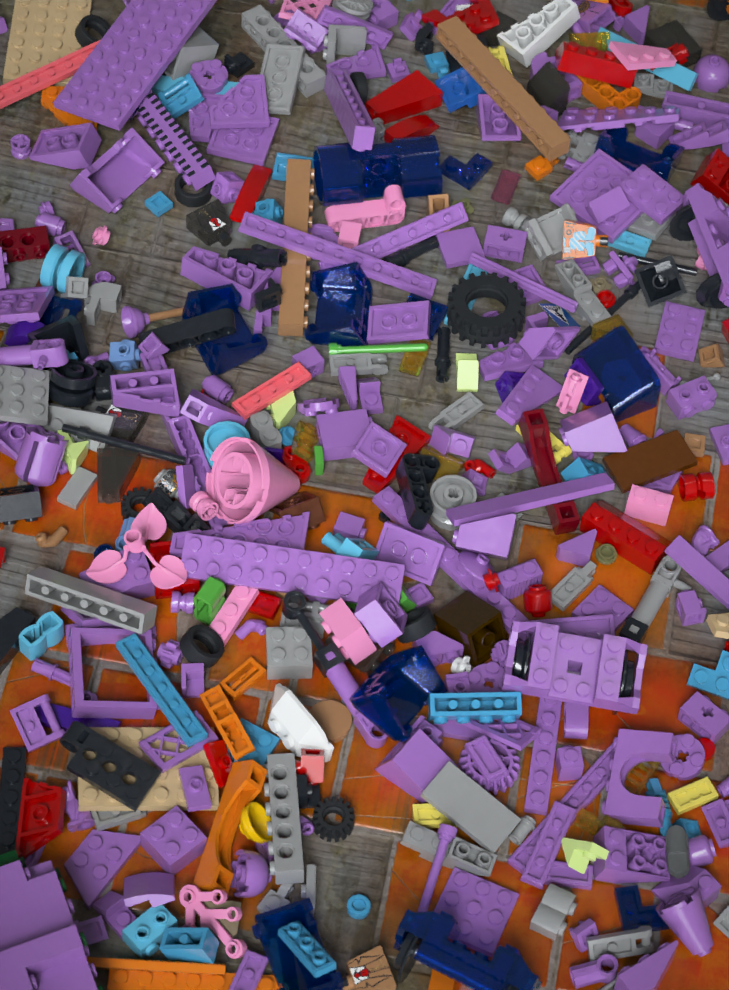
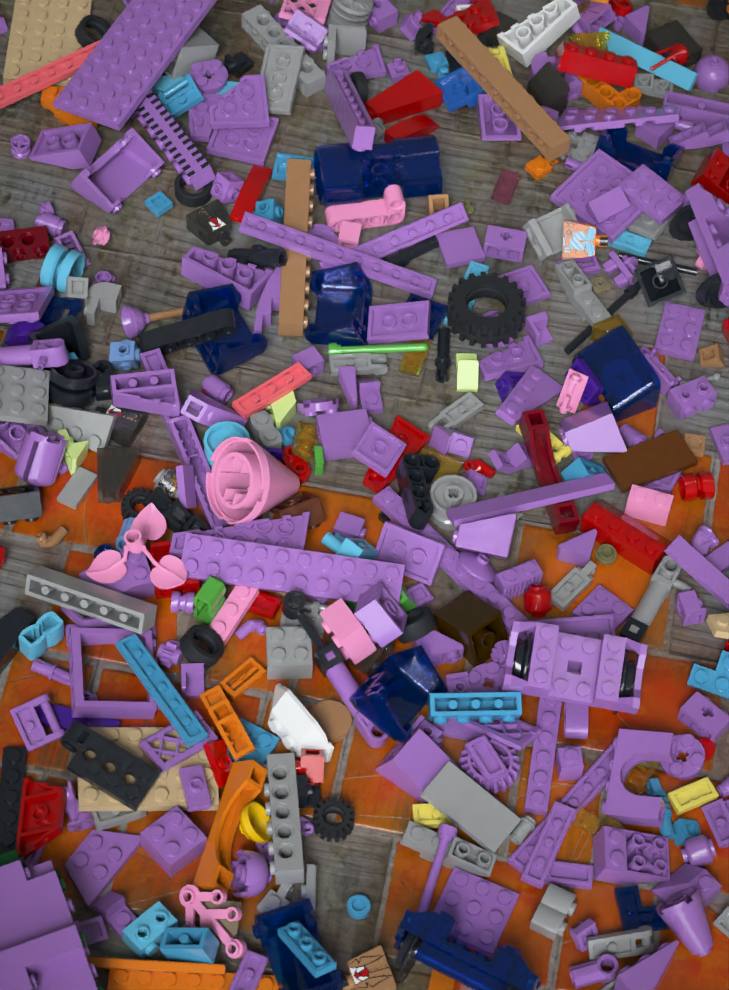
(84, 433): black bar -> none
(92, 359): medium lavender arm -> none
(151, 886): medium lavender slope -> none
(153, 346): medium lavender slope -> none
(203, 505): bright pink wheel -> none
(268, 297): black bracket -> none
(375, 33): medium lavender tile -> none
(461, 665): white plate -> none
(466, 174): clear blue plate -> none
(491, 580): red plate -> none
(514, 219): light grey wheel -> none
(524, 282): medium lavender axle -> none
(547, 342): medium lavender slope -> none
(559, 315): blue sticker -> none
(580, 852): yellowish green slope -> none
(607, 298): red plate -> none
(641, 56): bright pink wing -> none
(677, 851): dark grey arm -> none

